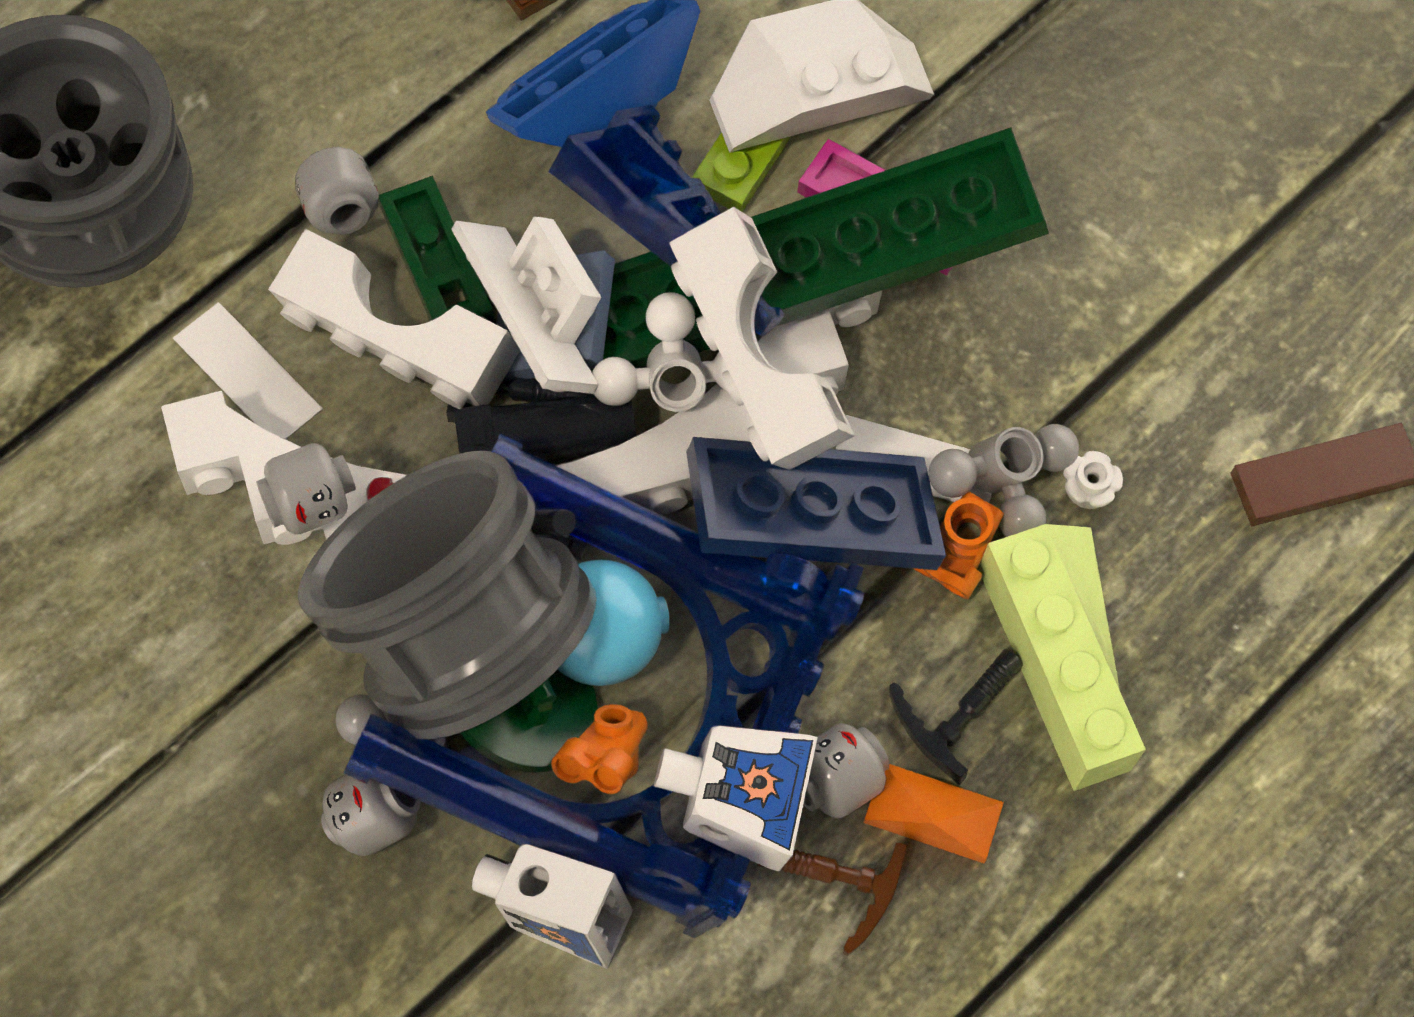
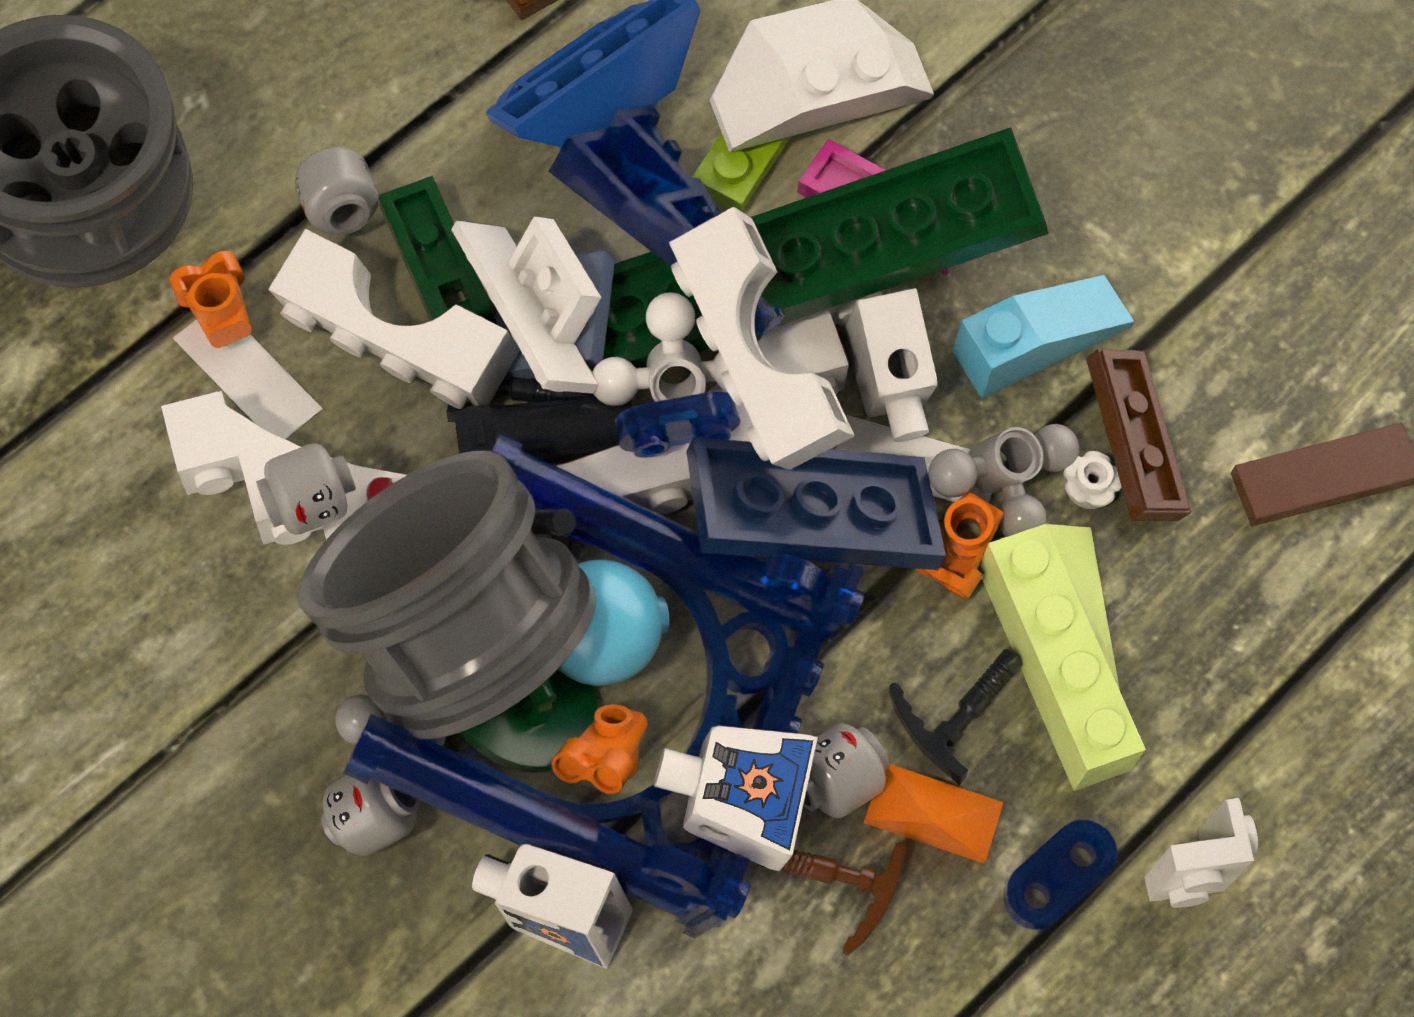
(214, 297): none -> orange plate
(662, 424): none -> clear blue plate
(886, 342): none -> white torso
(1037, 331): none -> medium azure slope
(1058, 876): none -> clear blue plate
(1138, 435): none -> reddish brown tile
(1211, 865): none -> white bracket

